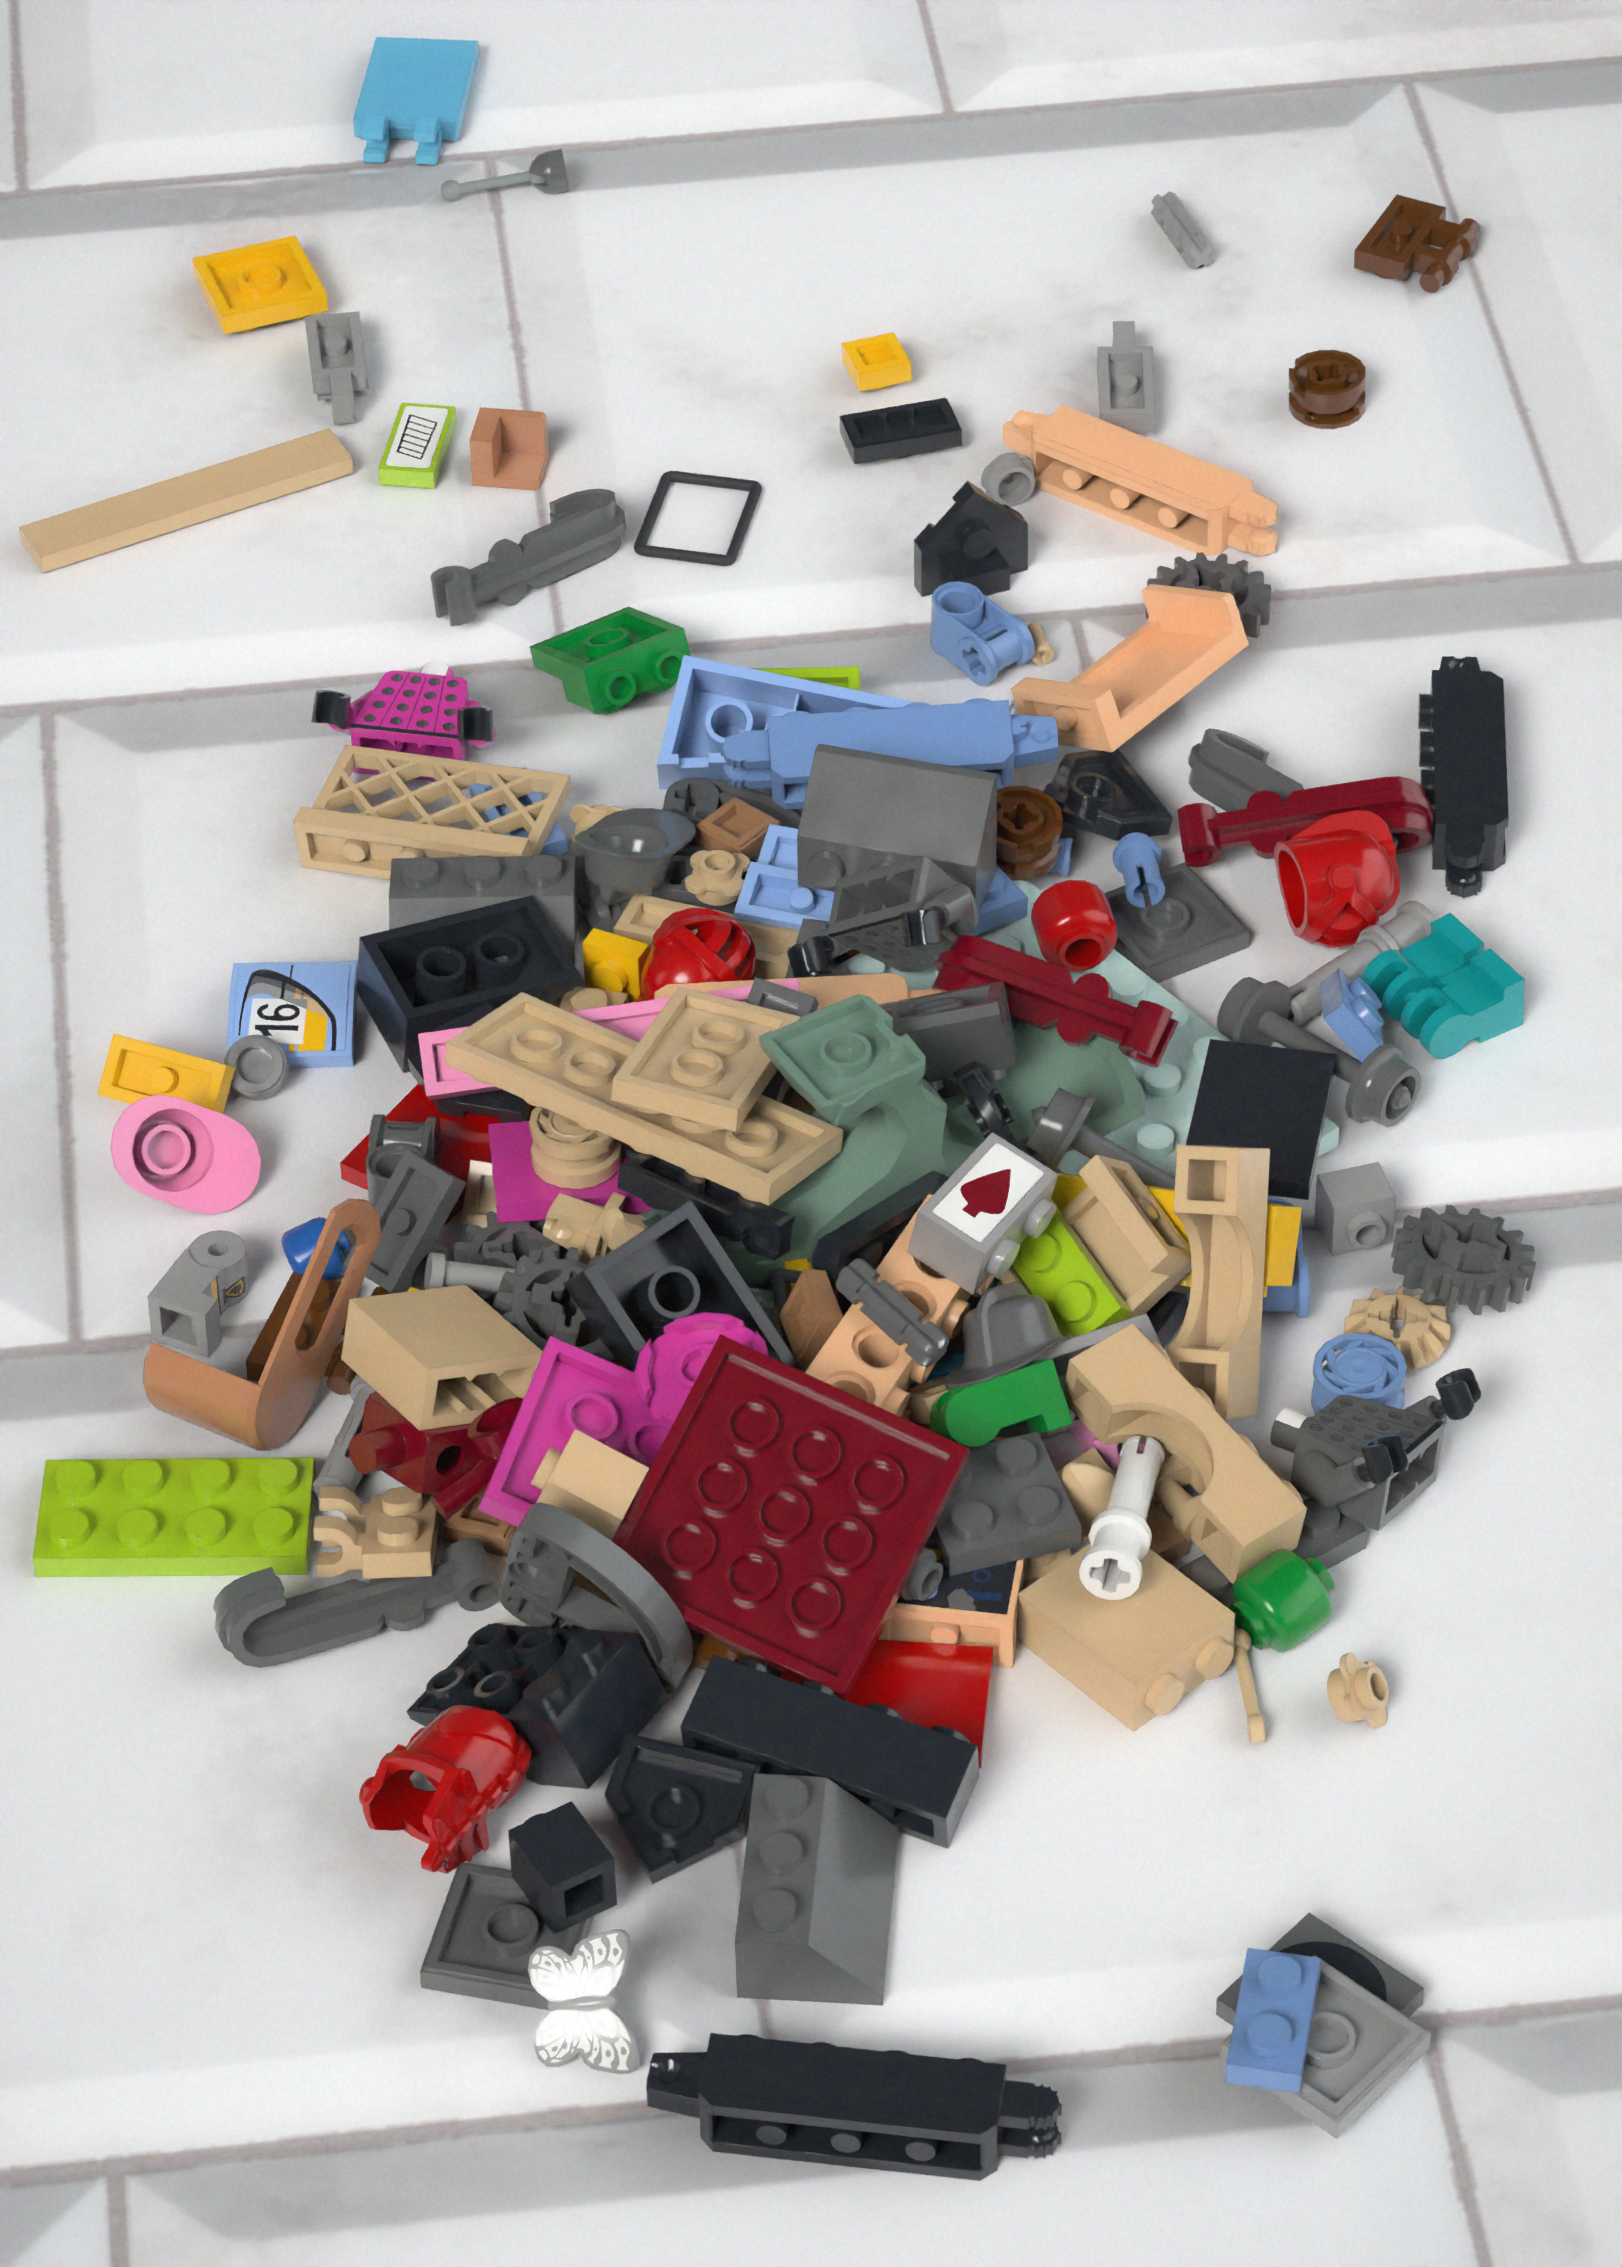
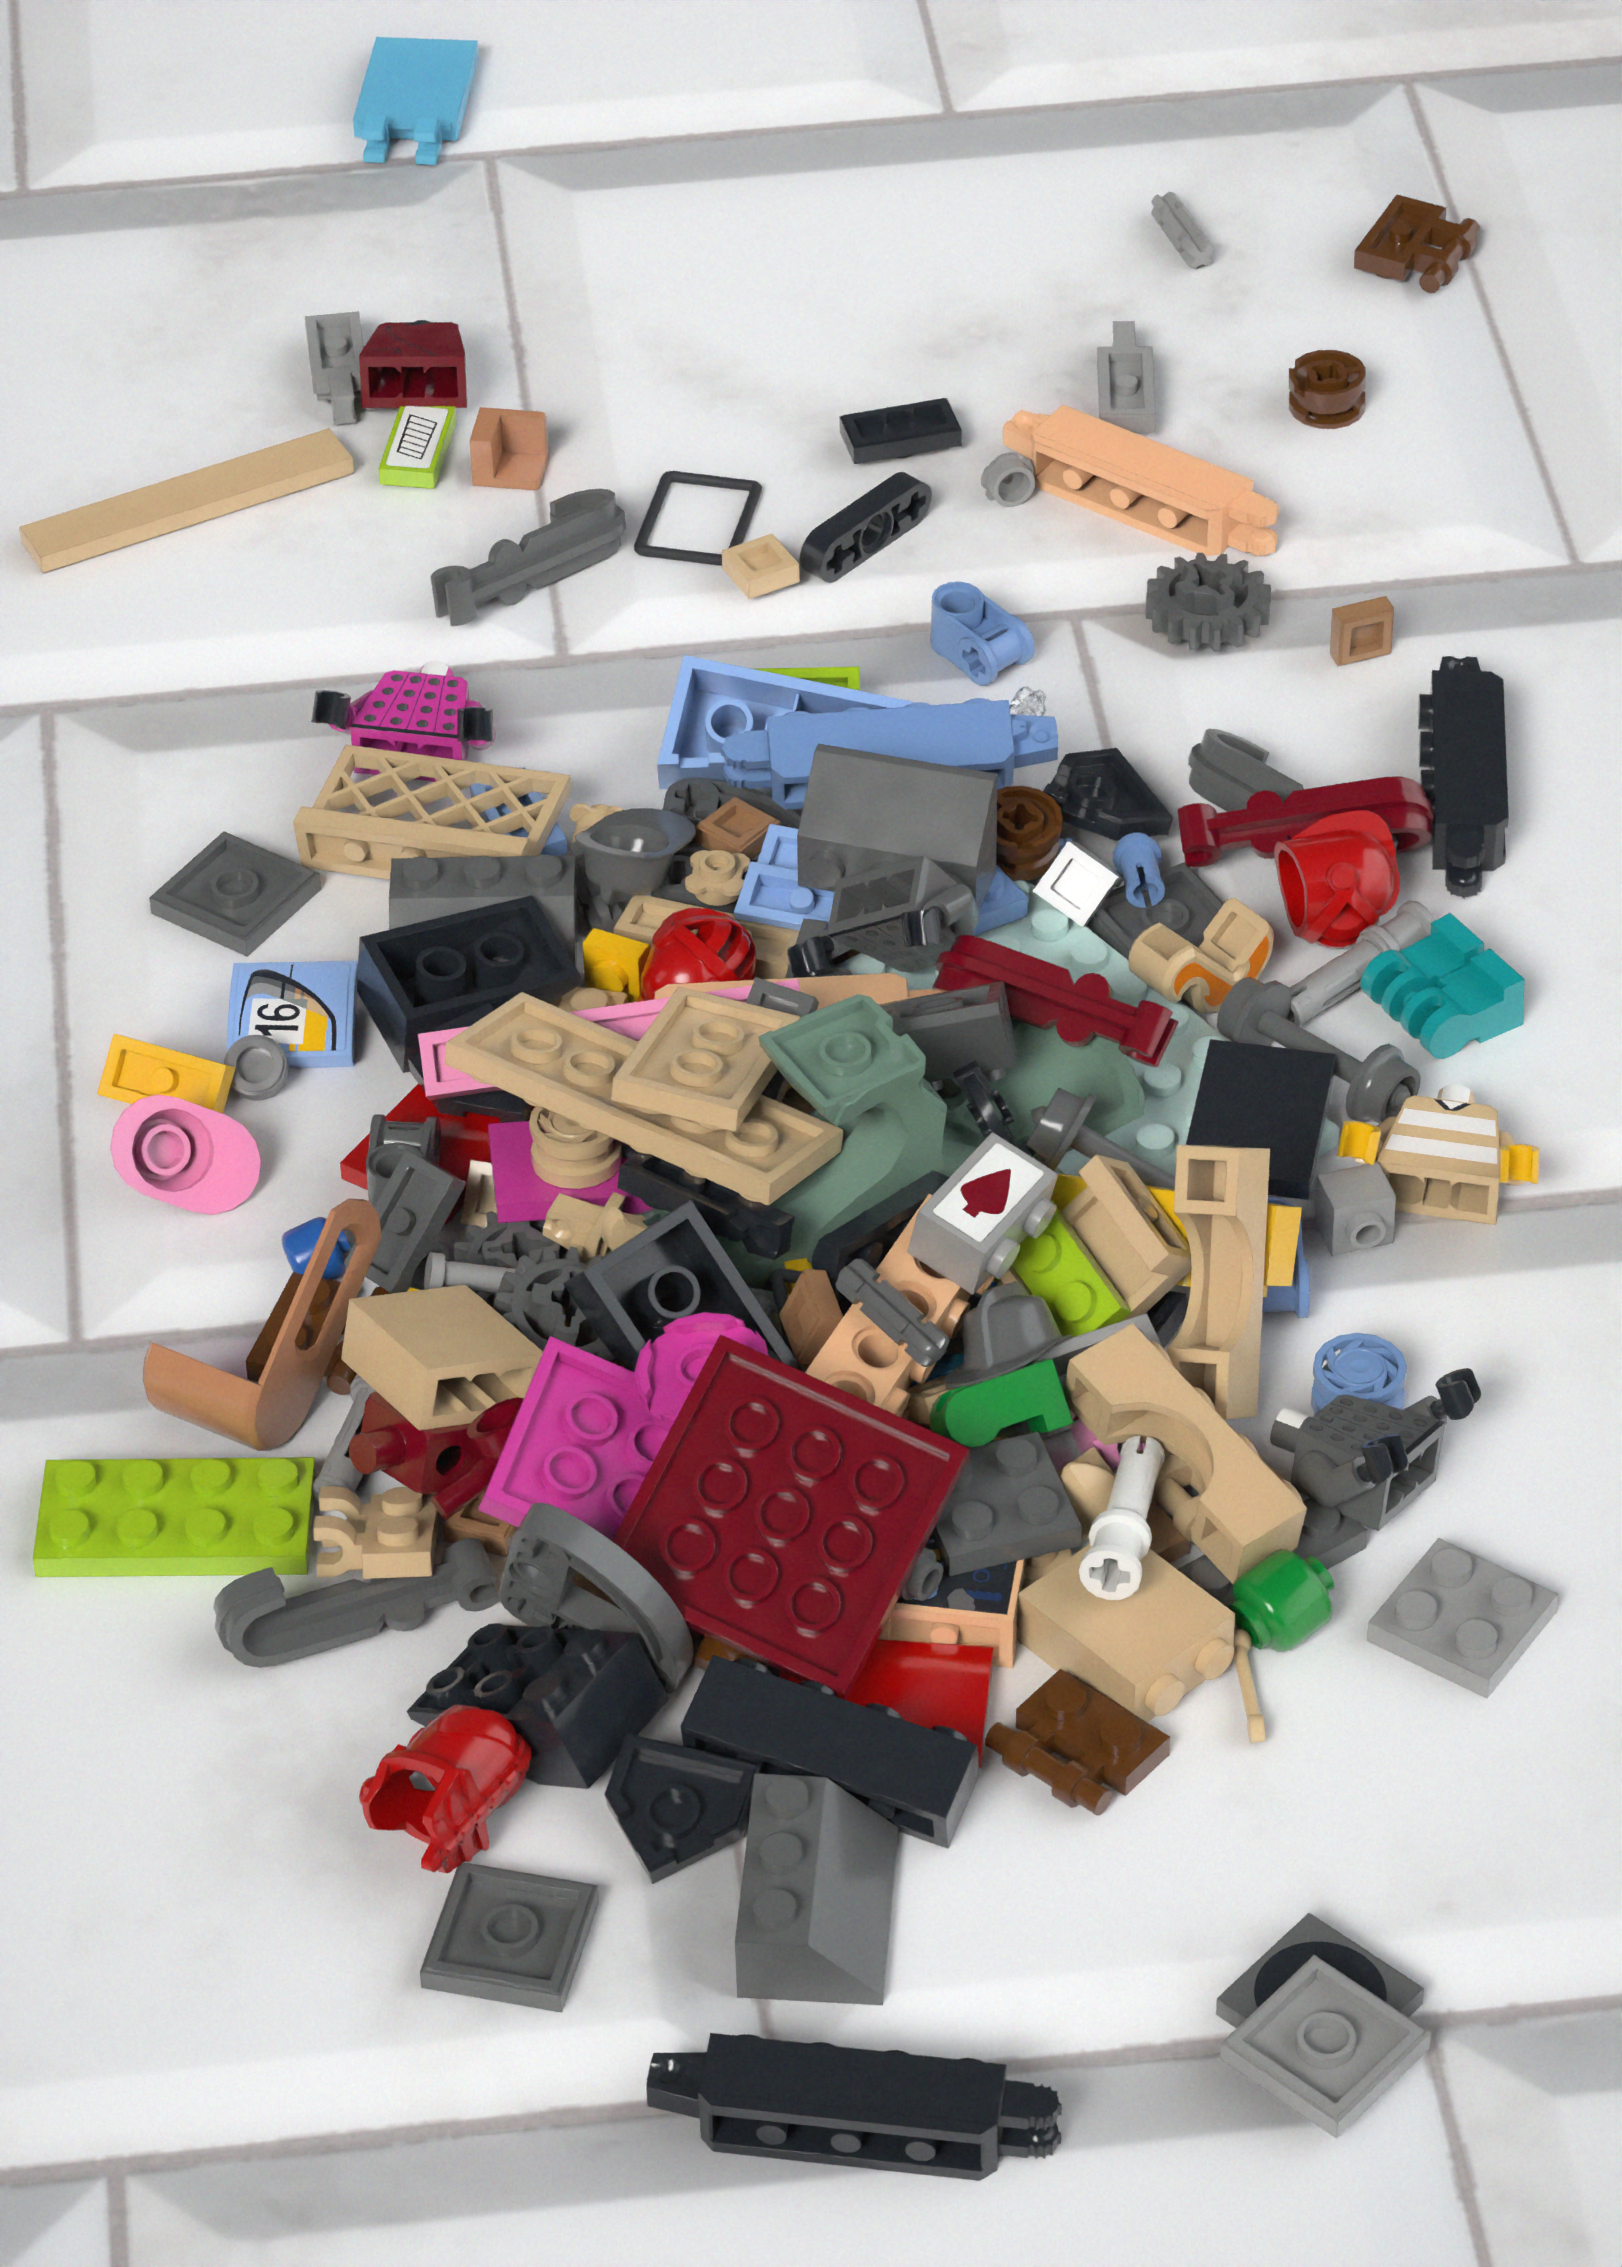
(198, 1291): light grey leg -> none
(235, 893): none -> dark grey tile
(260, 285): yellow plate -> none
(413, 366): none -> dark red torso
(545, 173): hinge -> none
(562, 1867): black brick -> none
(584, 2004): animal -> none
(590, 1482): tan brick -> none
(614, 659): green plate -> none
(760, 566): none -> tan plate
(843, 543): none -> black beam
(876, 362): yellow plate -> none
(972, 544): black plate -> none
(1043, 651): tan piece -> none
(1074, 925): red head -> none
(1078, 883): none -> panel
(1090, 1732): none -> reddish brown plate
(1145, 674): light nougat panel -> none
(1233, 948): none -> tan animal
(1273, 2020): medium blue plate -> none
(1352, 1013): medium blue plate -> none
(1358, 1691): tan plate -> none
(1361, 631): none -> medium nougat tile
(1425, 1328): tan gear -> none
(1443, 1155): none -> tan torso
(1462, 1617): none -> light grey plate
(1463, 1259): dark grey gear -> none

